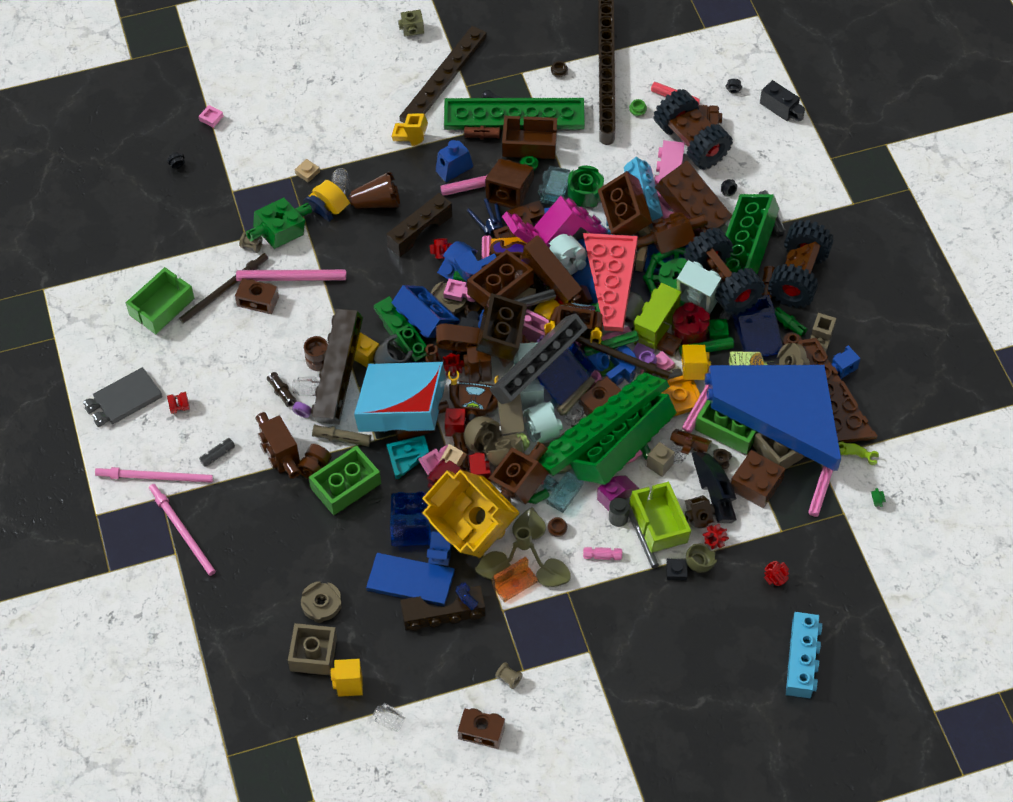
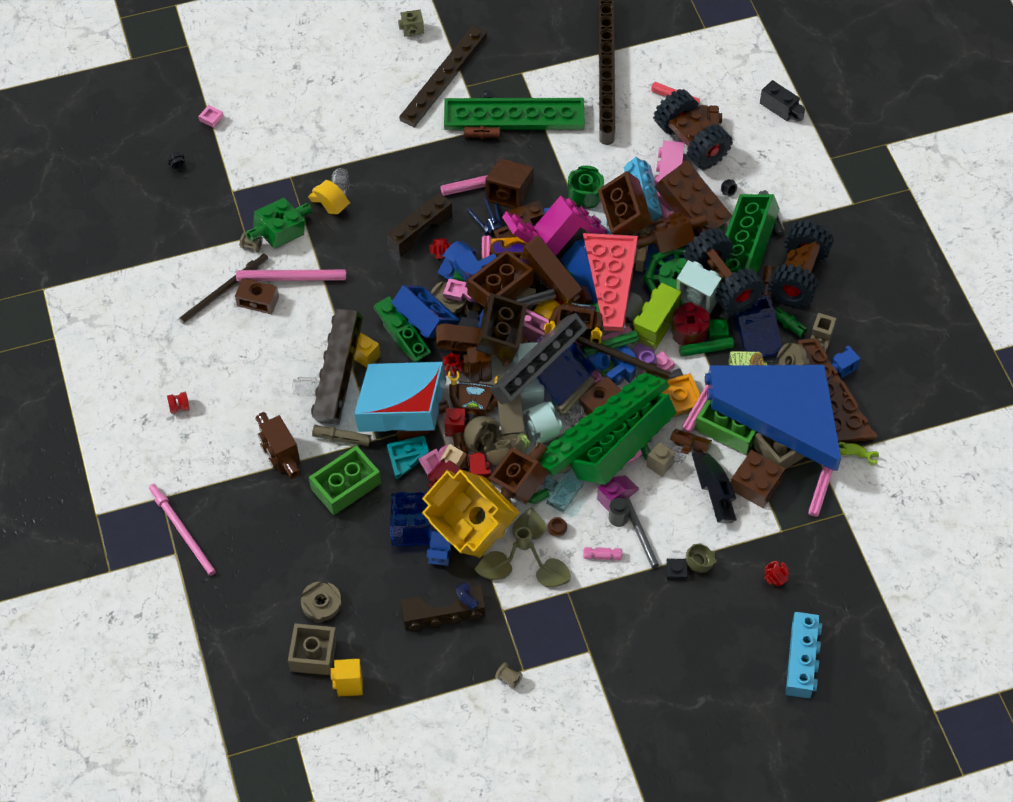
(116, 473): bright pink bar -> none
(123, 397): dark grey tile -> none
(160, 300): bright green piece -> none
(216, 452): dark grey axle -> none
(281, 389): dark brown pin -> none
(301, 409): medium lavender tile -> none
(307, 170): tan plate -> none
(314, 350): reddish brown wheel -> none
(314, 460): reddish brown wheel -> none
(318, 207): dark blue tile -> none
(376, 193): reddish brown cone -> none
(389, 717): clear brick -> none
(390, 354): dark grey piece -> none
(410, 579): blue tile -> none
(412, 130): yellow brick -> none
(432, 353): reddish brown pin -> none
(453, 160): blue torso -> none
(487, 737): reddish brown brick -> none
(514, 579): clear orange panel -> none
(530, 161): green plate -> none
(536, 140): reddish brown piece -> none
(554, 184): clear light blue brick -> none
(559, 69): dark brown plate -> none
(569, 252): light aqua brick -> none
(638, 107): bright green plate -> none
(660, 517): lime piece -> none
(669, 344): reddish brown plate -> none
(695, 362): yellow brick -> none
(699, 511): dark brown brick -> none
(715, 536): red gear -> none
(722, 453): dark brown plate -> none
(733, 85): black plate -> none
(791, 336): reddish brown plate -> none
(878, 497): green plate -> none

